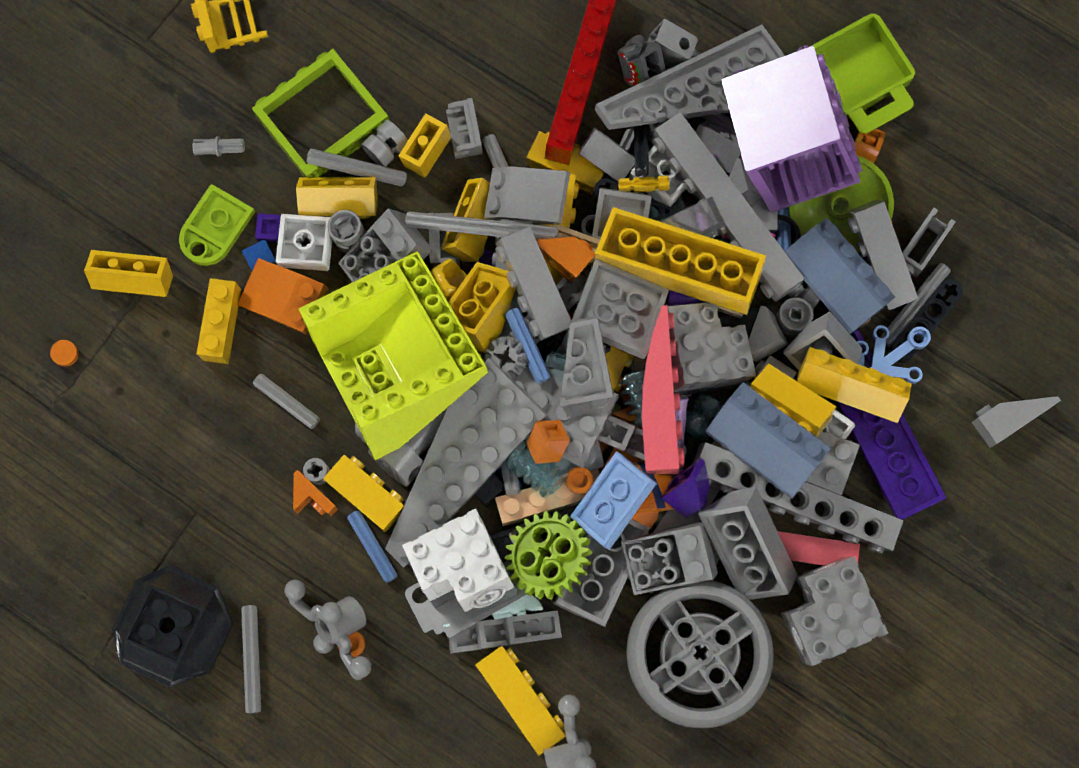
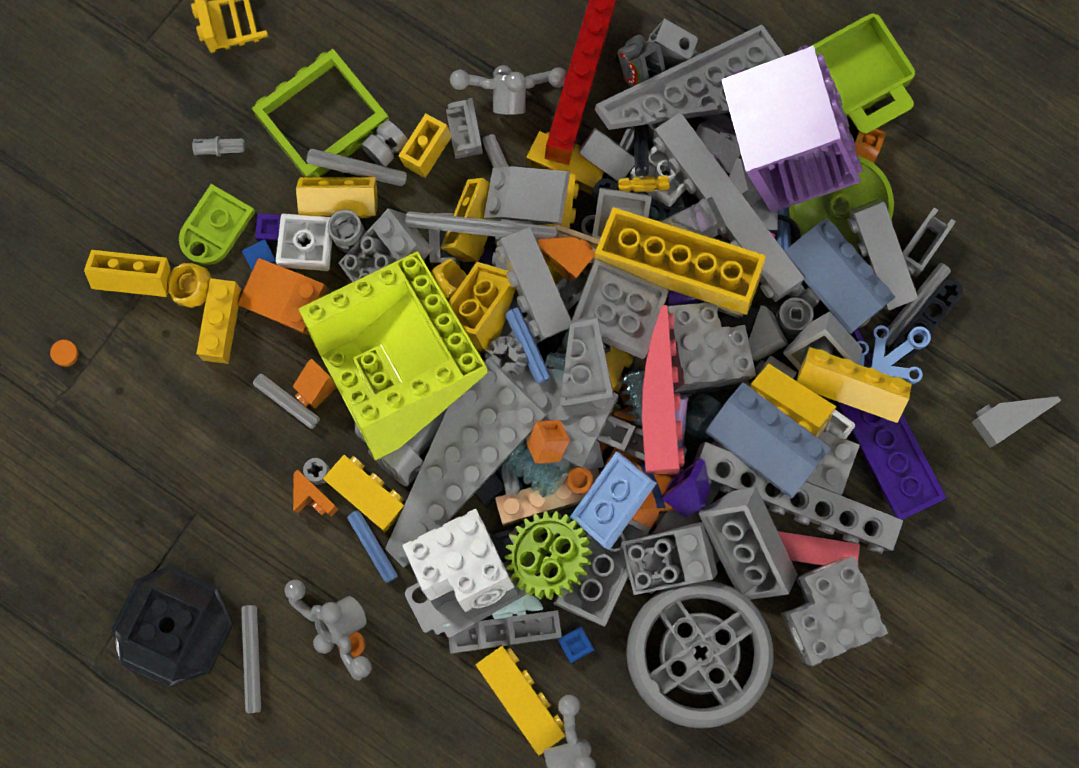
(189, 284): none -> yellow hair
(313, 385): none -> orange slope
(508, 86): none -> light grey wheel
(575, 645): none -> blue tile

